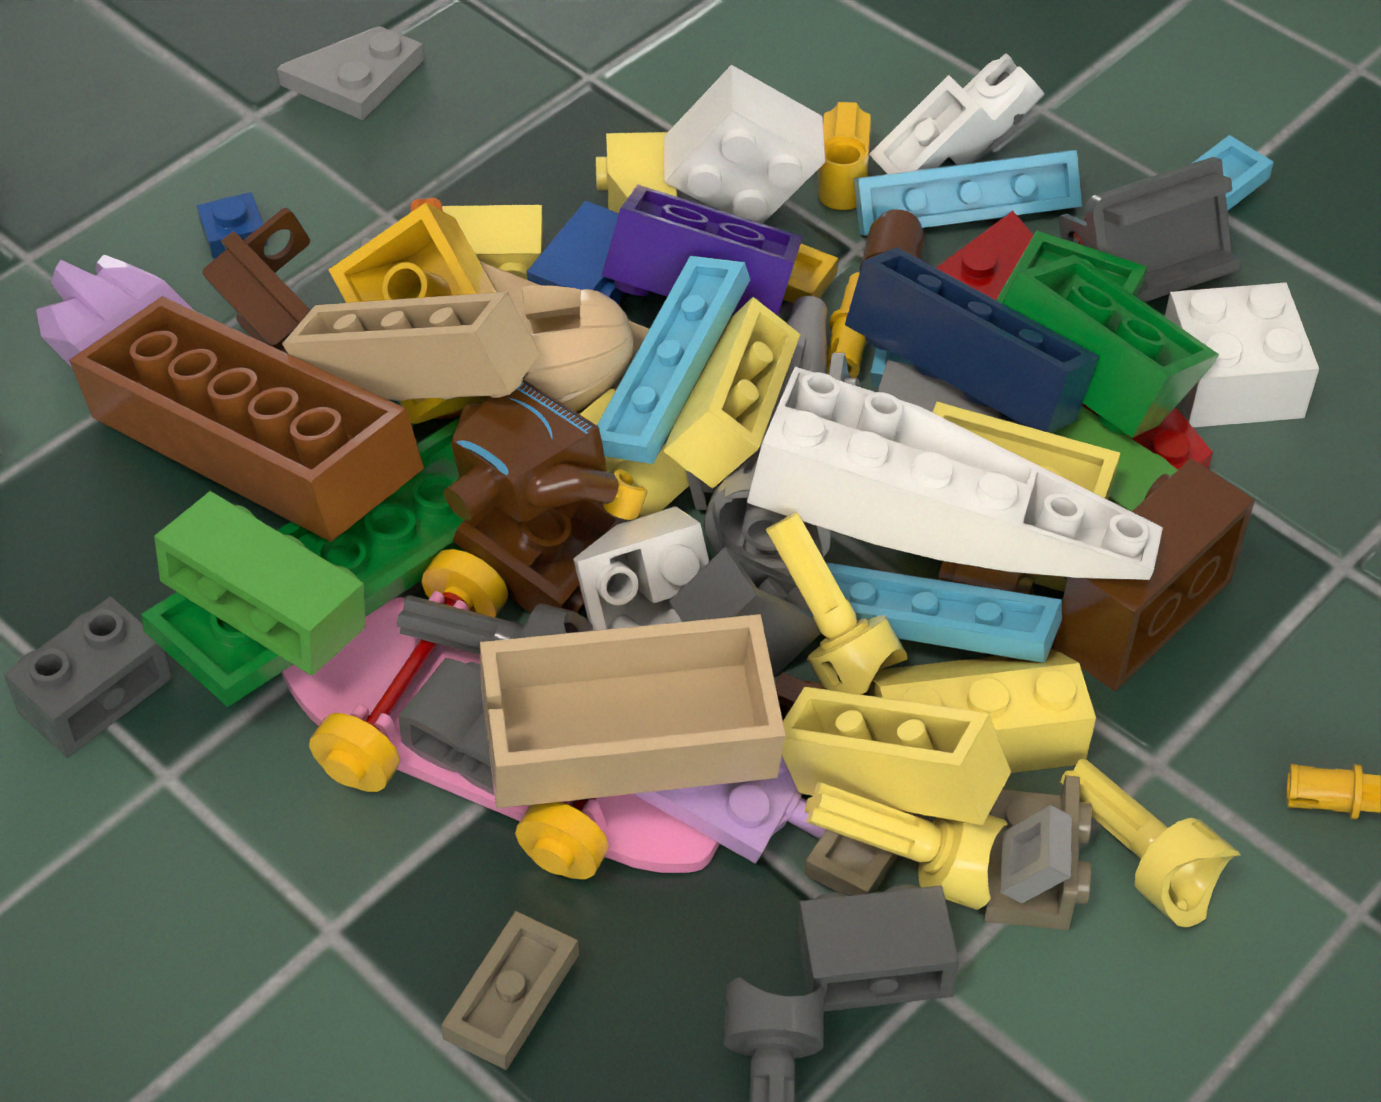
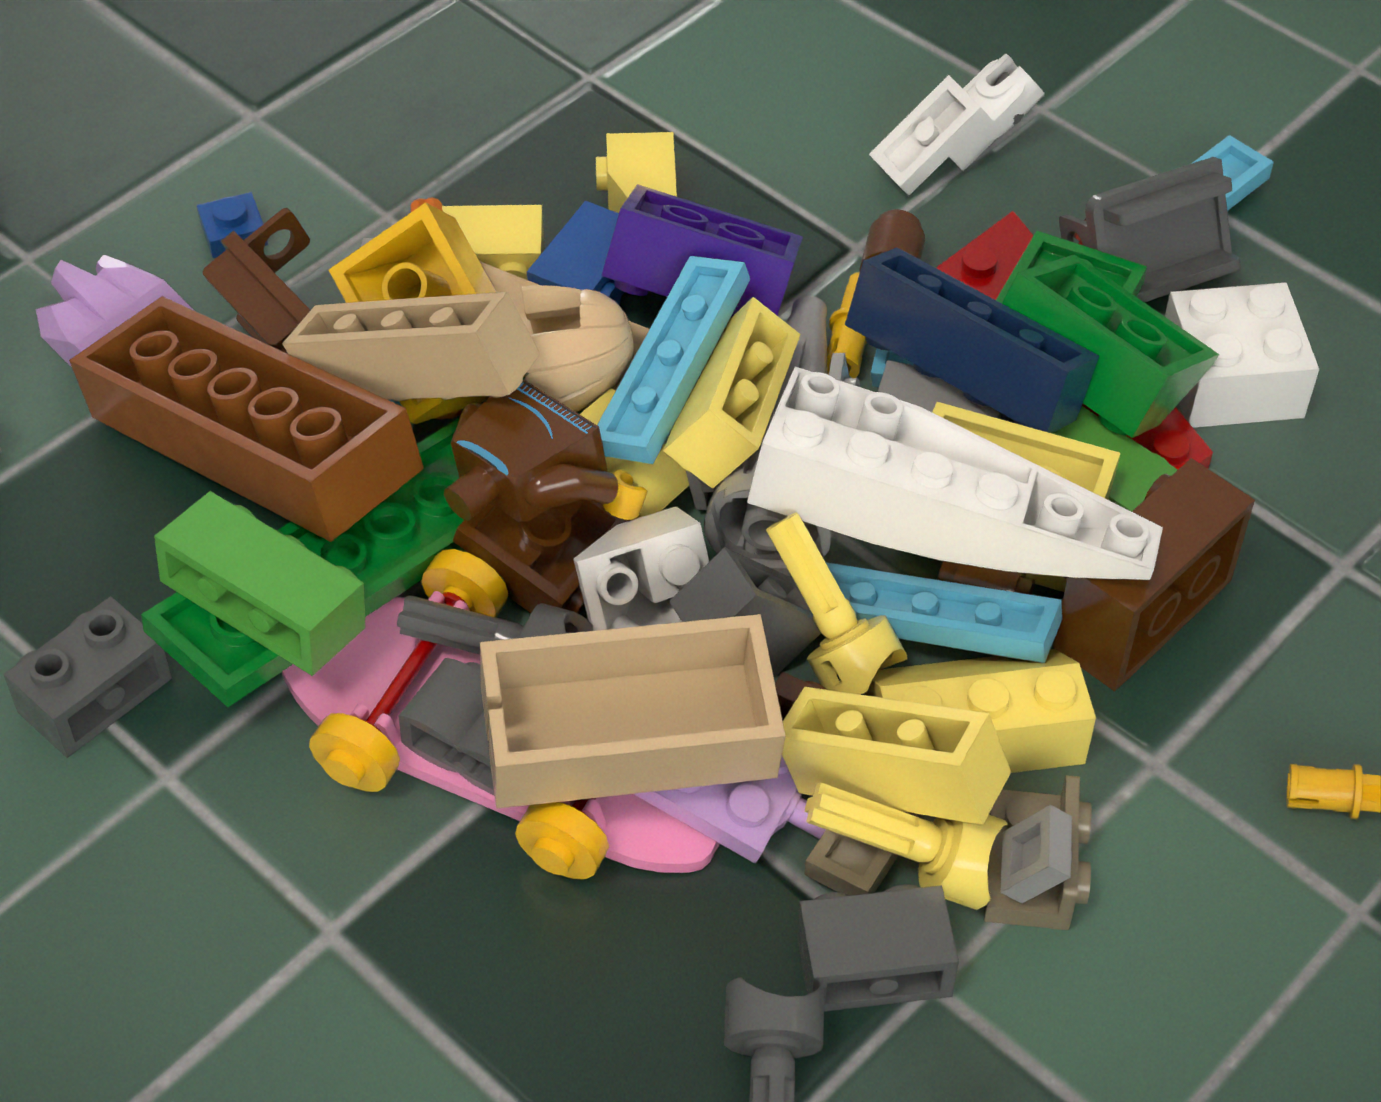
(354, 71): light grey wing -> none
(510, 990): dark tan plate -> none
(743, 147): white brick -> none
(811, 274): yellow plate -> none
(846, 154): yellow piece -> none
(973, 190): medium azure plate -> none
(1176, 862): light yellow piece -> none

